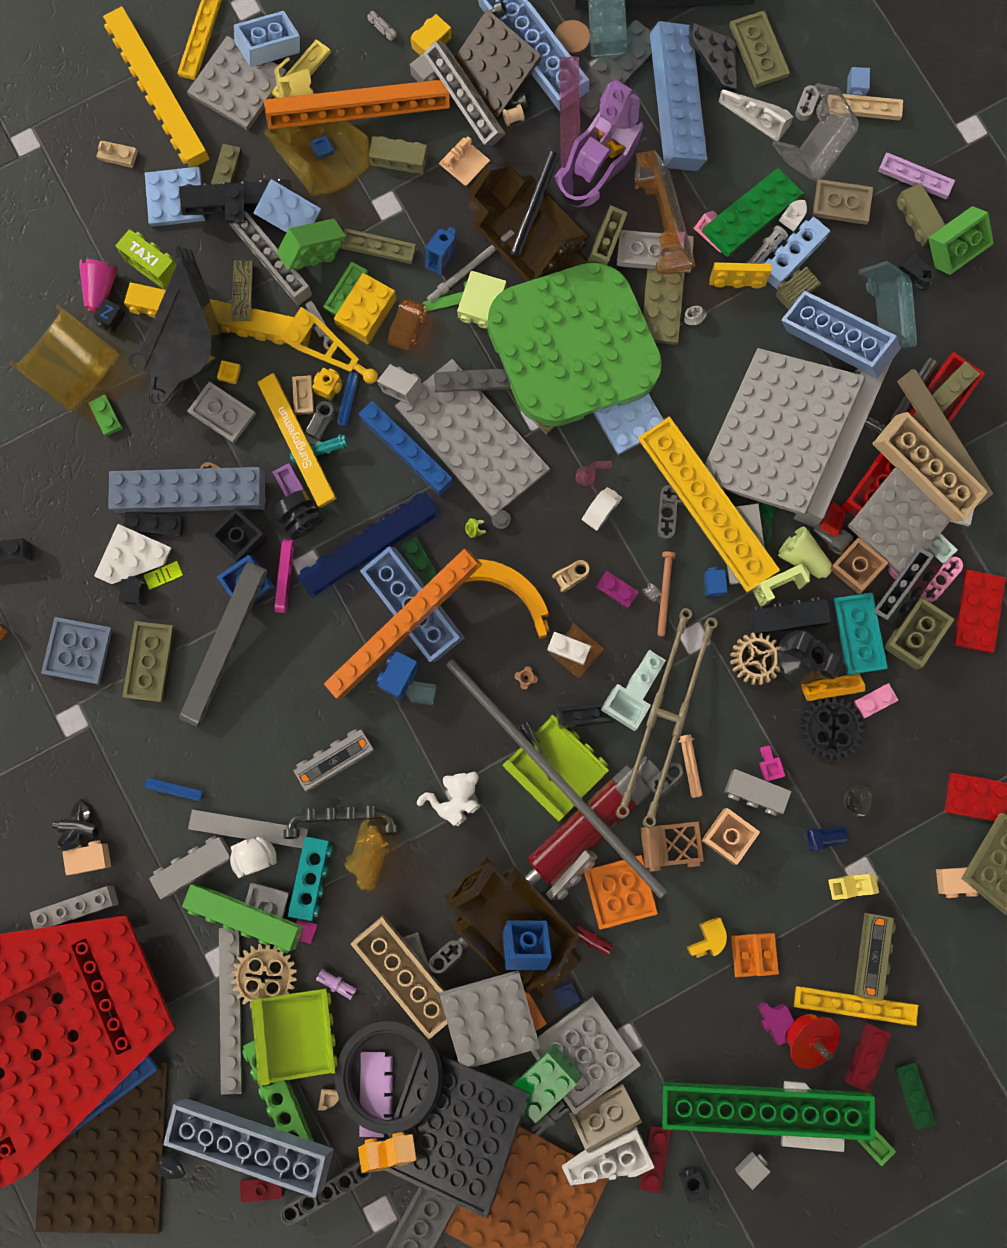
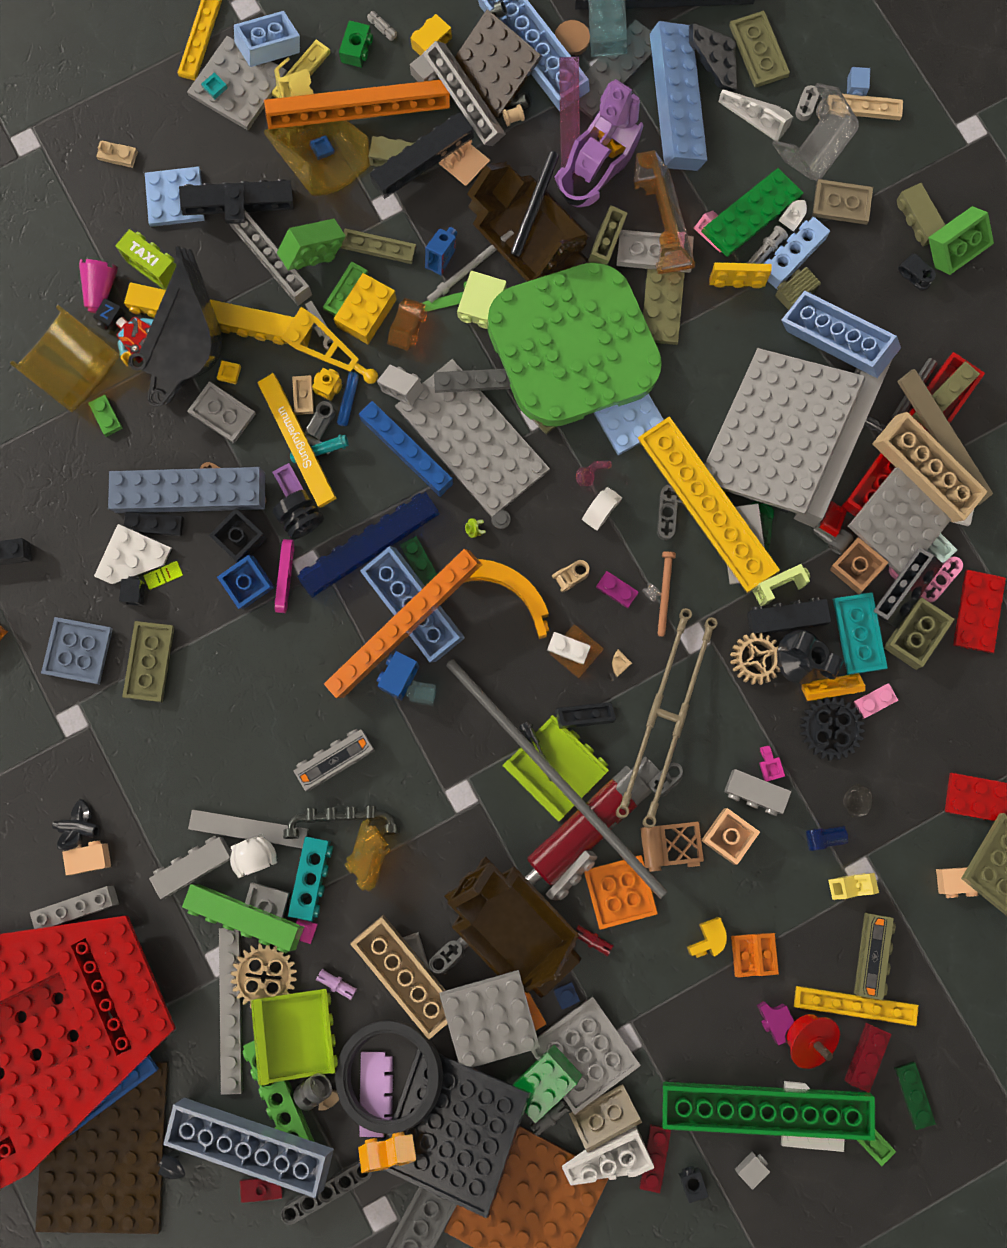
(132, 337): none -> torso
(157, 90): yellow brick -> none
(173, 789): blue axle -> none
(214, 85): none -> teal plate
(223, 644): dark grey beam -> none
(226, 164): olive plate -> none
(242, 291): olive tile -> none
(285, 207): light blue brick -> none
(312, 1092): none -> flat silver wheel
(355, 34): none -> green brick
(422, 155): none -> black brick
(460, 789): white animal -> none
(526, 945): blue brick -> none
(531, 678): medium nougat plate -> none
(620, 663): none -> tan tile
(628, 703): light aqua plate -> none
(691, 766): light nougat axle -> none
(695, 315): light grey hat -> none
(715, 582): blue brick -> none
(805, 551): yellowish green cone -> none
(893, 301): clear light blue windscreen -> none
(915, 174): lavender plate -> none

